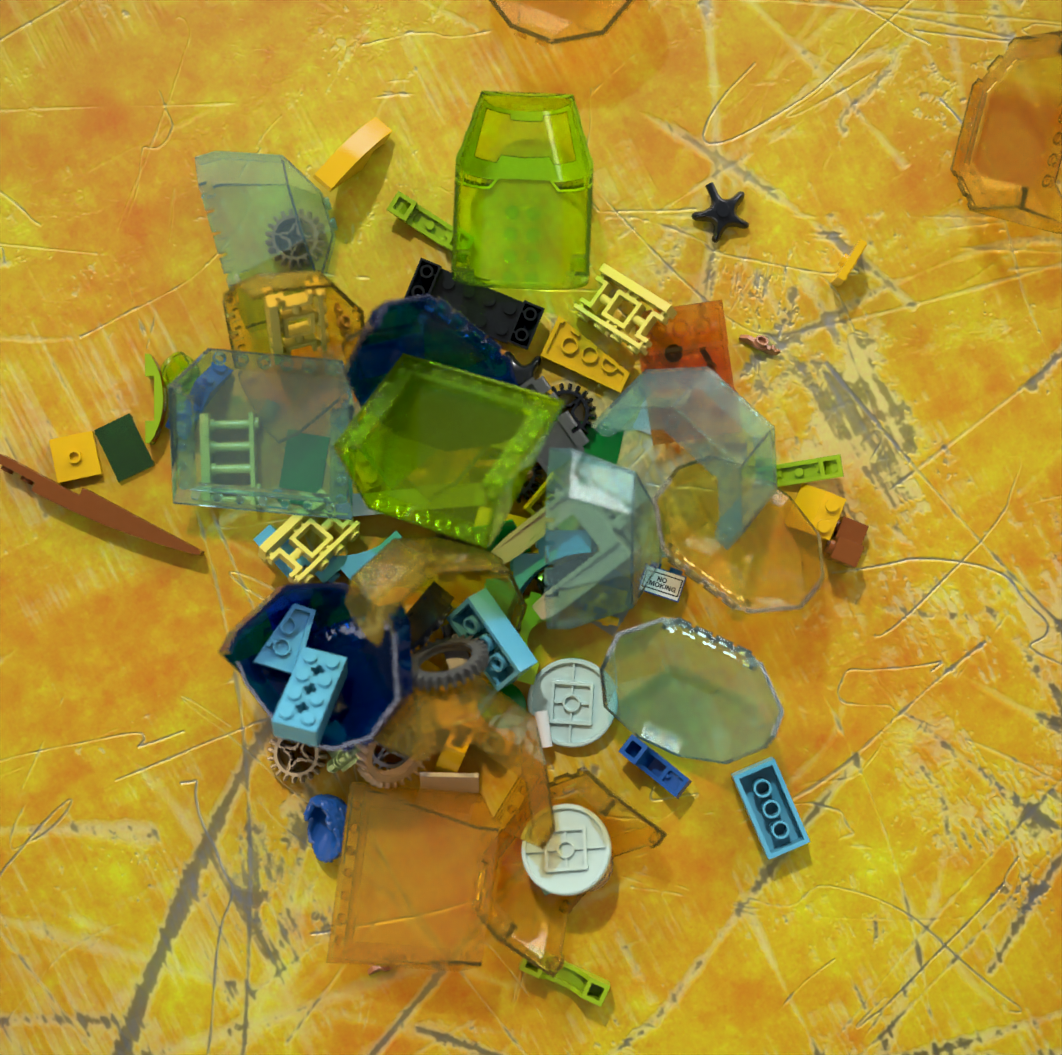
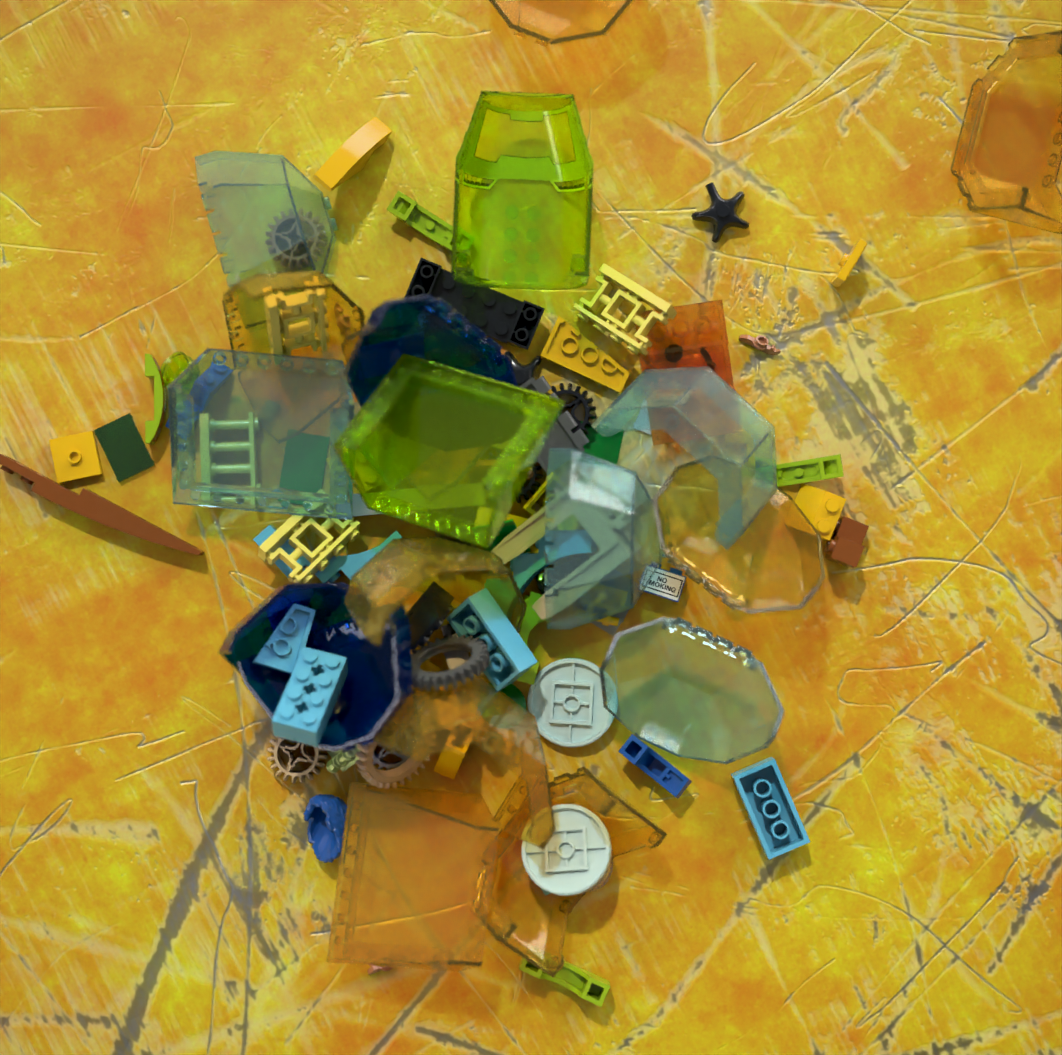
(450, 781): piece -> none
(544, 728): white axle -> none

